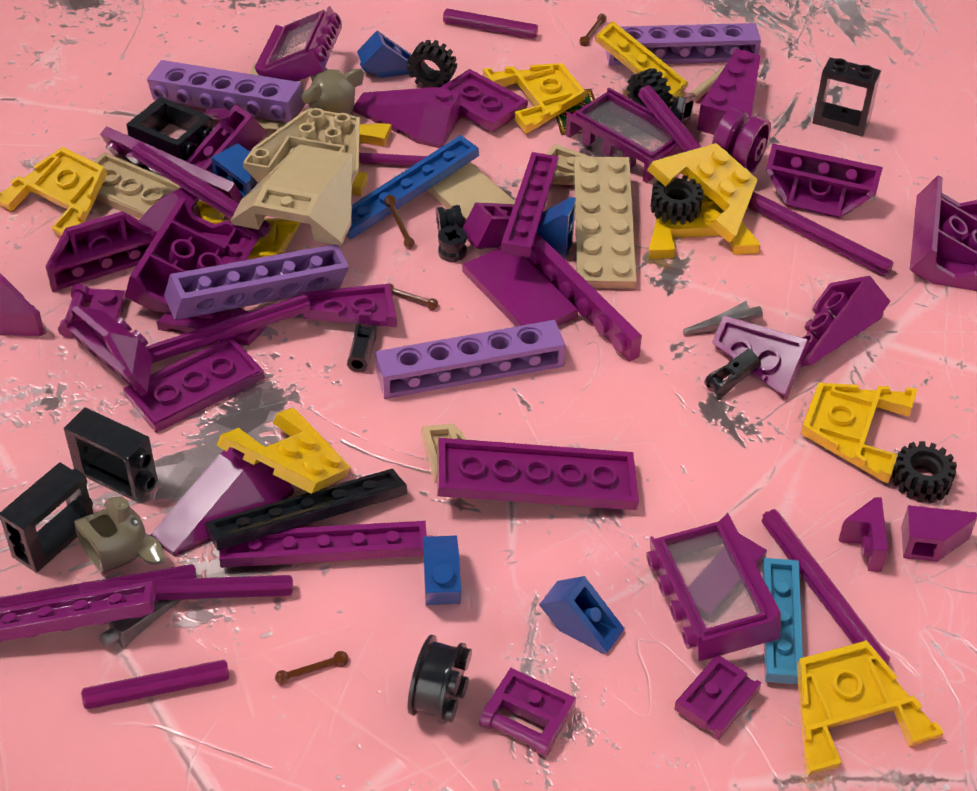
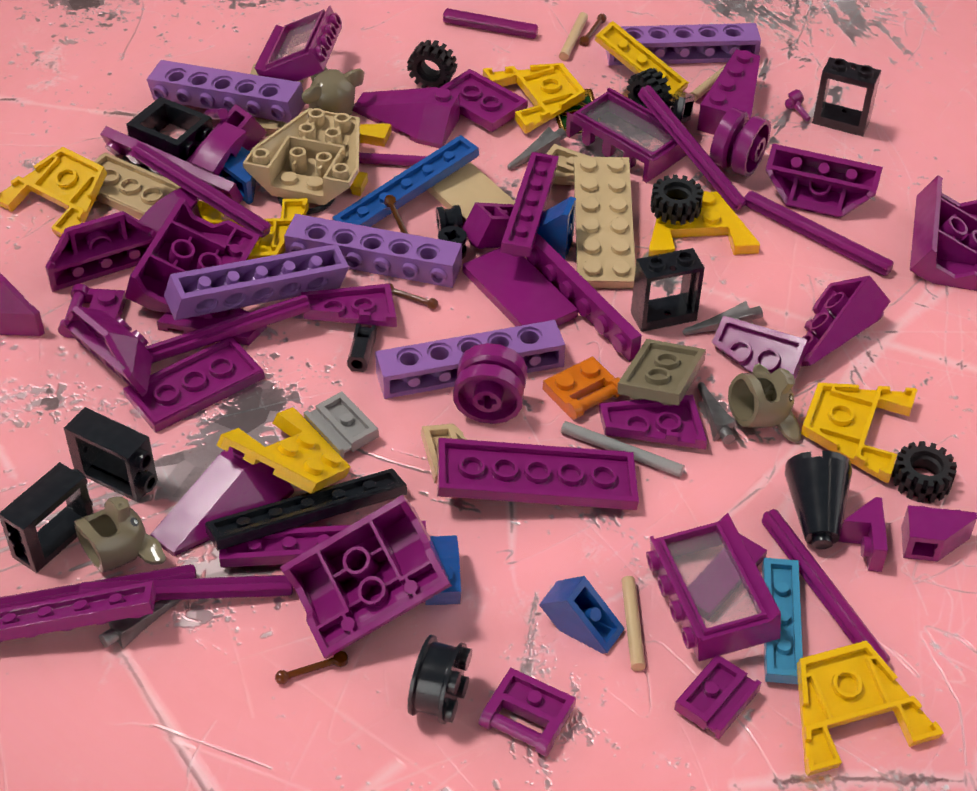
(155, 684): magenta axle -> none
(219, 146): none -> magenta slope
(307, 188): tan wedge -> none
(342, 424): none -> light grey plate
(366, 575): none -> magenta piece
(379, 249): none -> medium lavender brick
(383, 57): blue slope -> none
(490, 383): none -> magenta wheel
(541, 145): none -> flat silver piece
(573, 36): none -> tan bar
(579, 381): none -> orange plate
(611, 444): none -> light grey bar
(633, 623): none -> tan bar
(655, 422): none -> magenta wing
(661, 372): none -> dark tan plate
(681, 307): none -> black window
(720, 178): yellow wing -> none
(720, 421): none -> flat silver piece
(735, 370): black bar -> none
(765, 401): none -> dark tan piece
(794, 101): none -> magenta hand
(819, 494): none -> black cone

